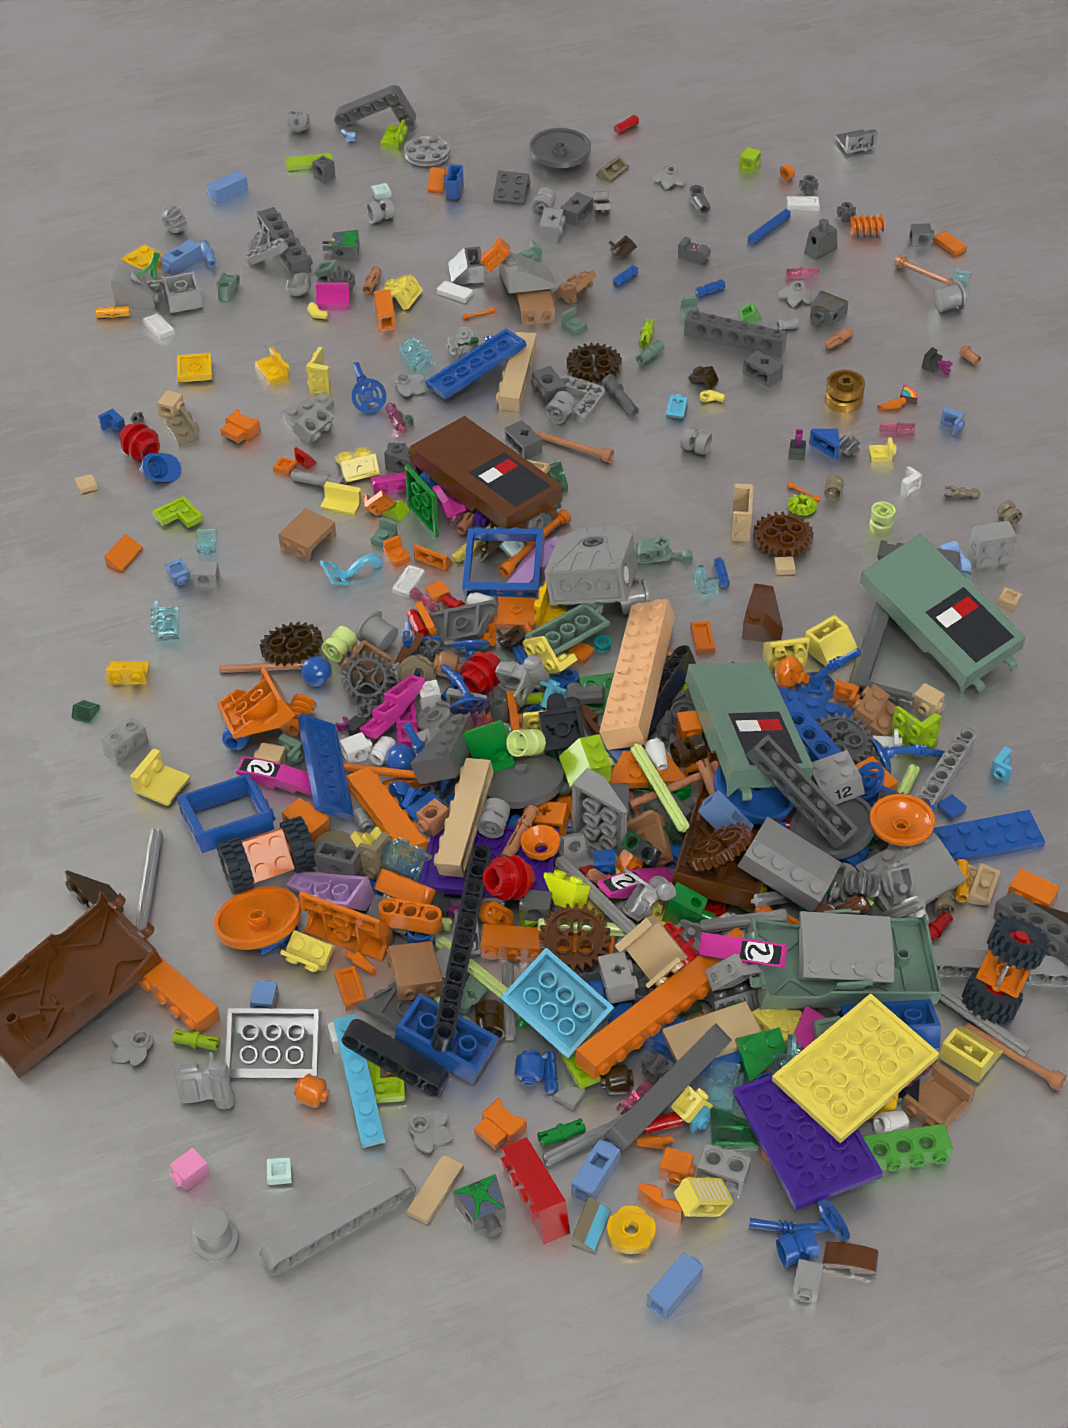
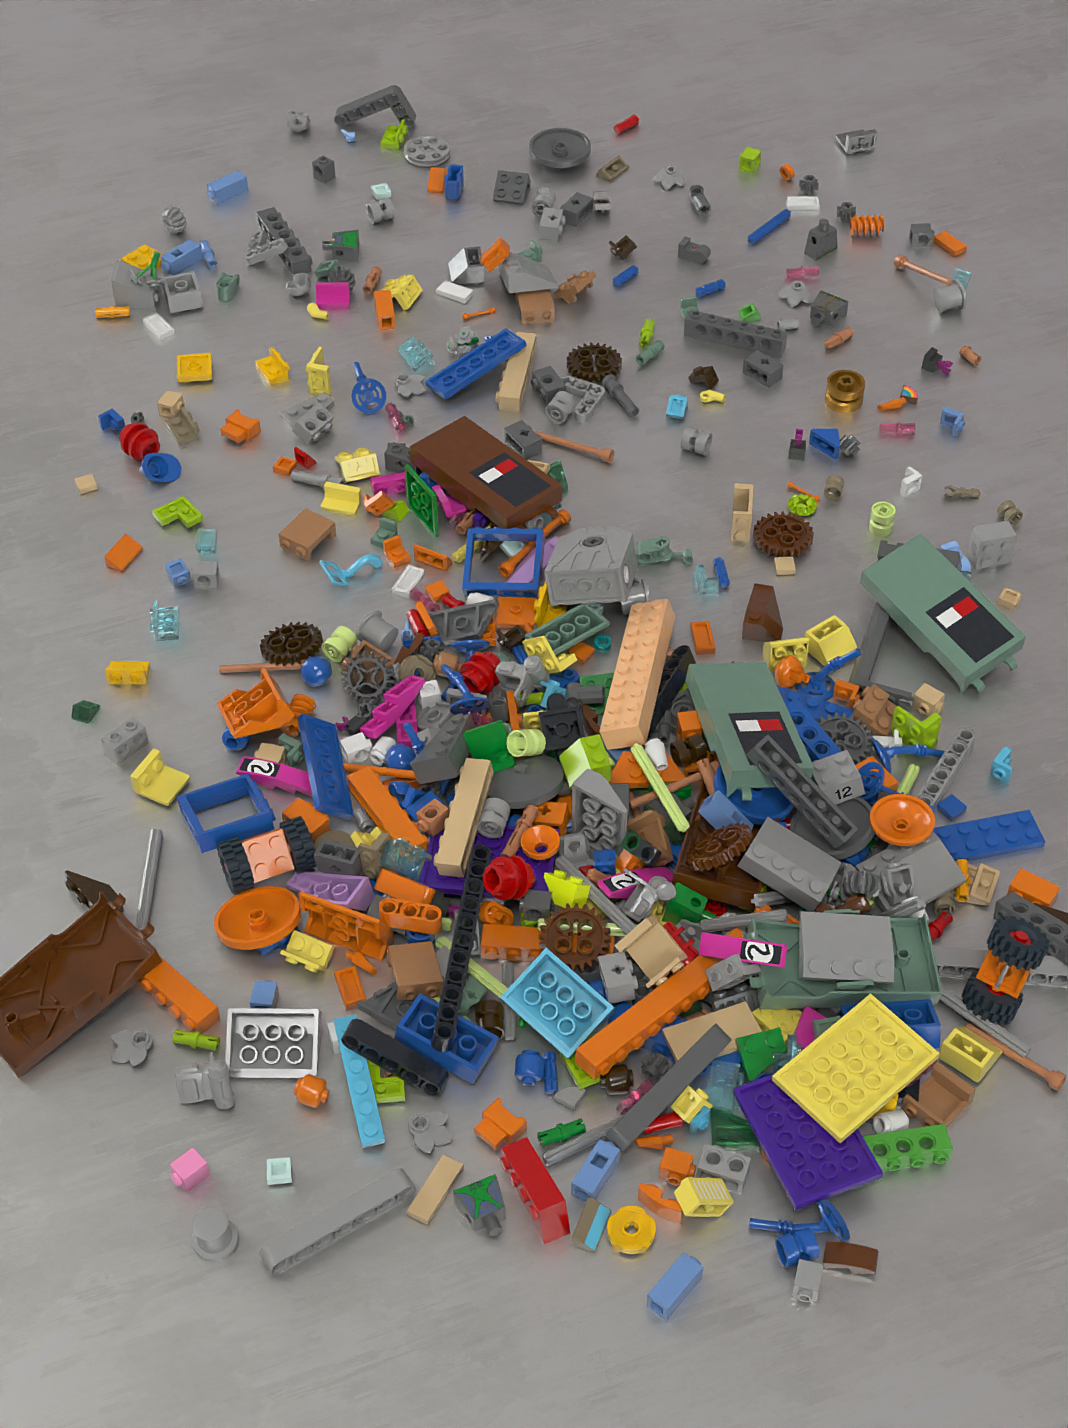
(303, 162): lime tile -> none
(572, 323): sand green bracket -> none
(882, 453): light yellow bracket -> none

